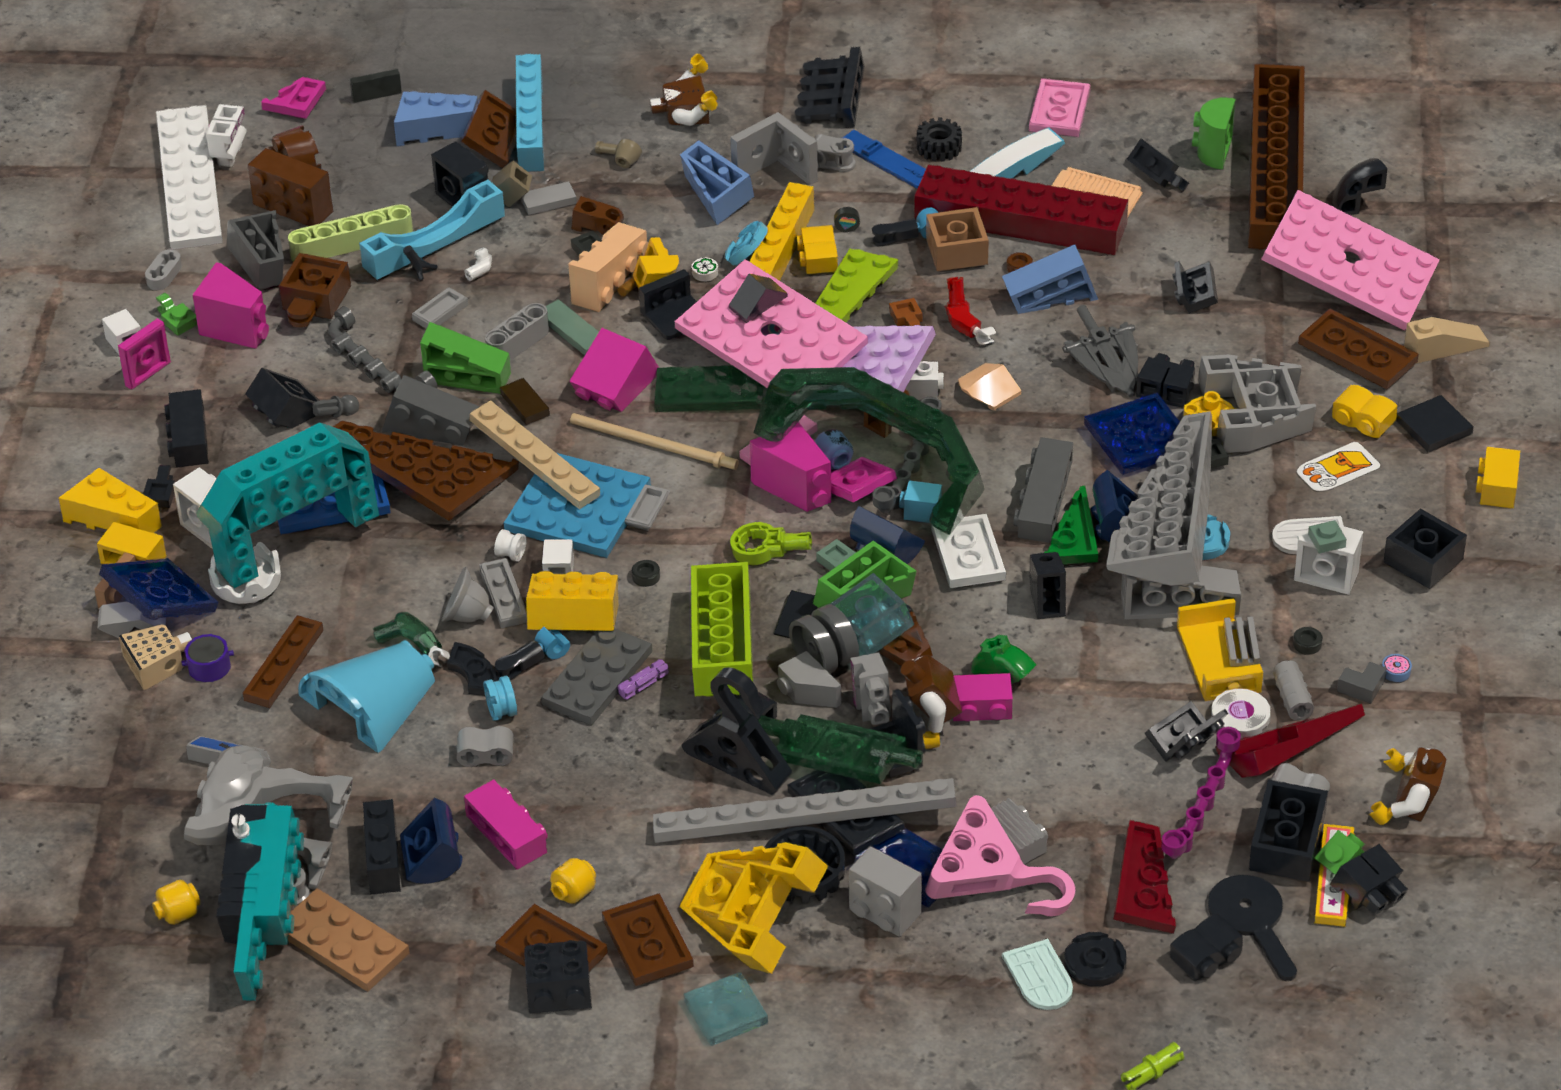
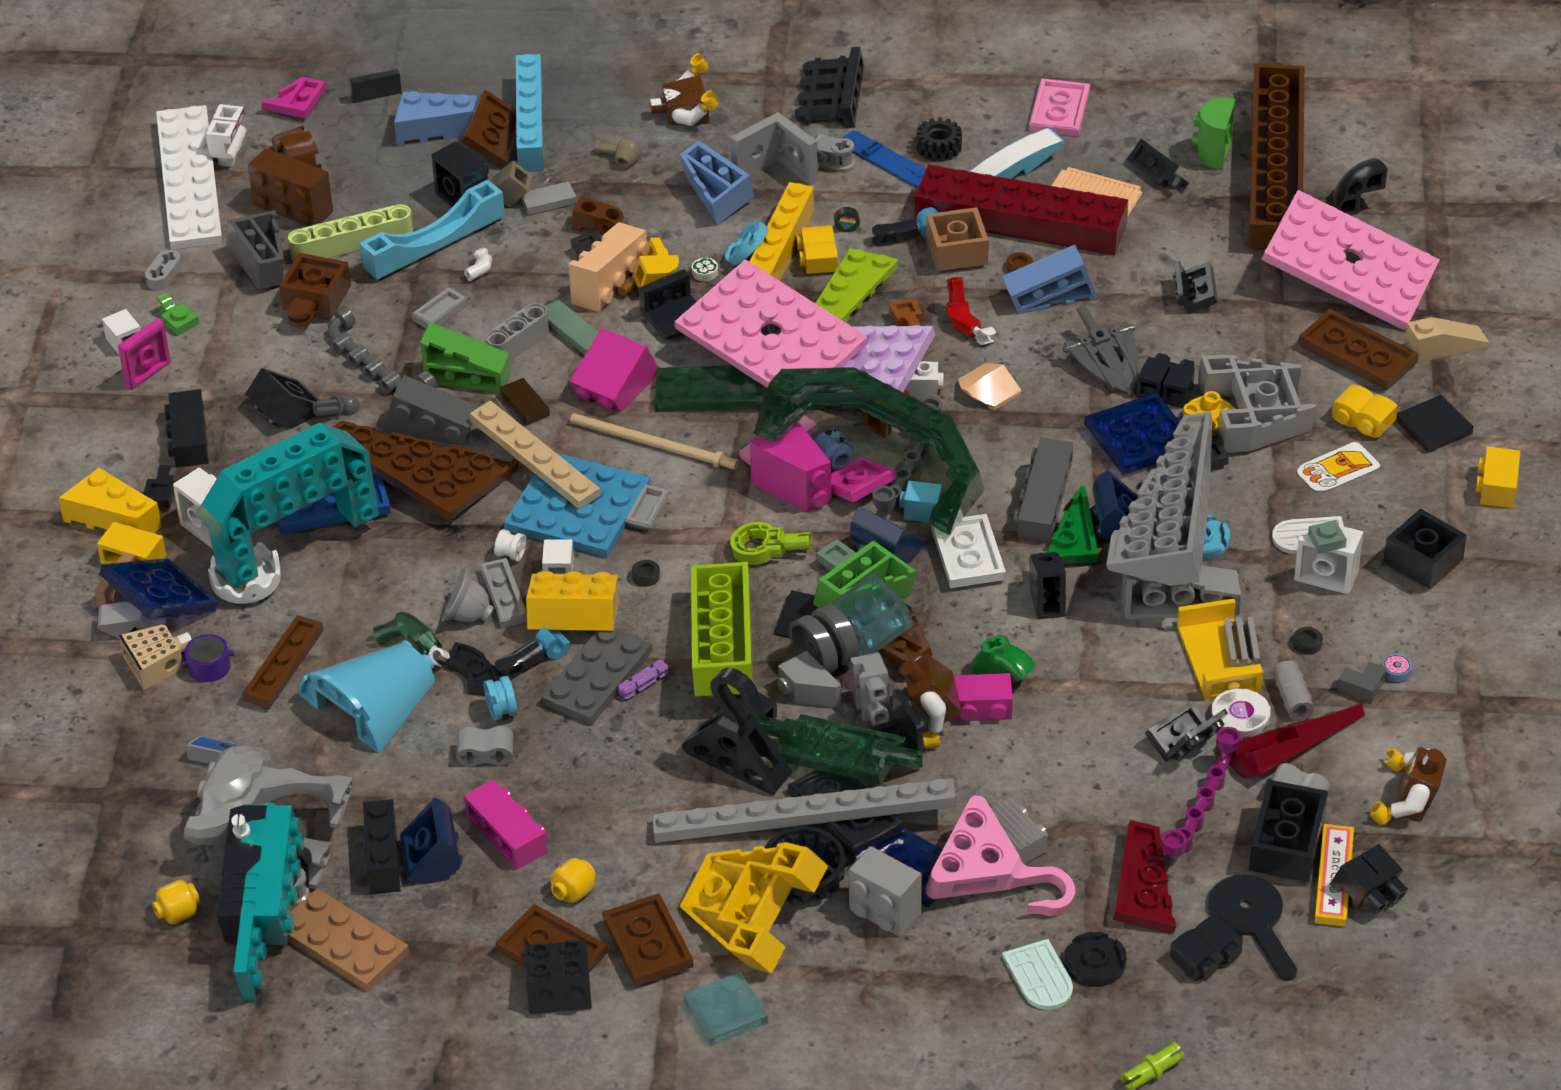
(230, 308): dark pink slope -> none
(417, 263): black bar -> none
(756, 297): black slope -> none
(1339, 851): bright green bracket -> none

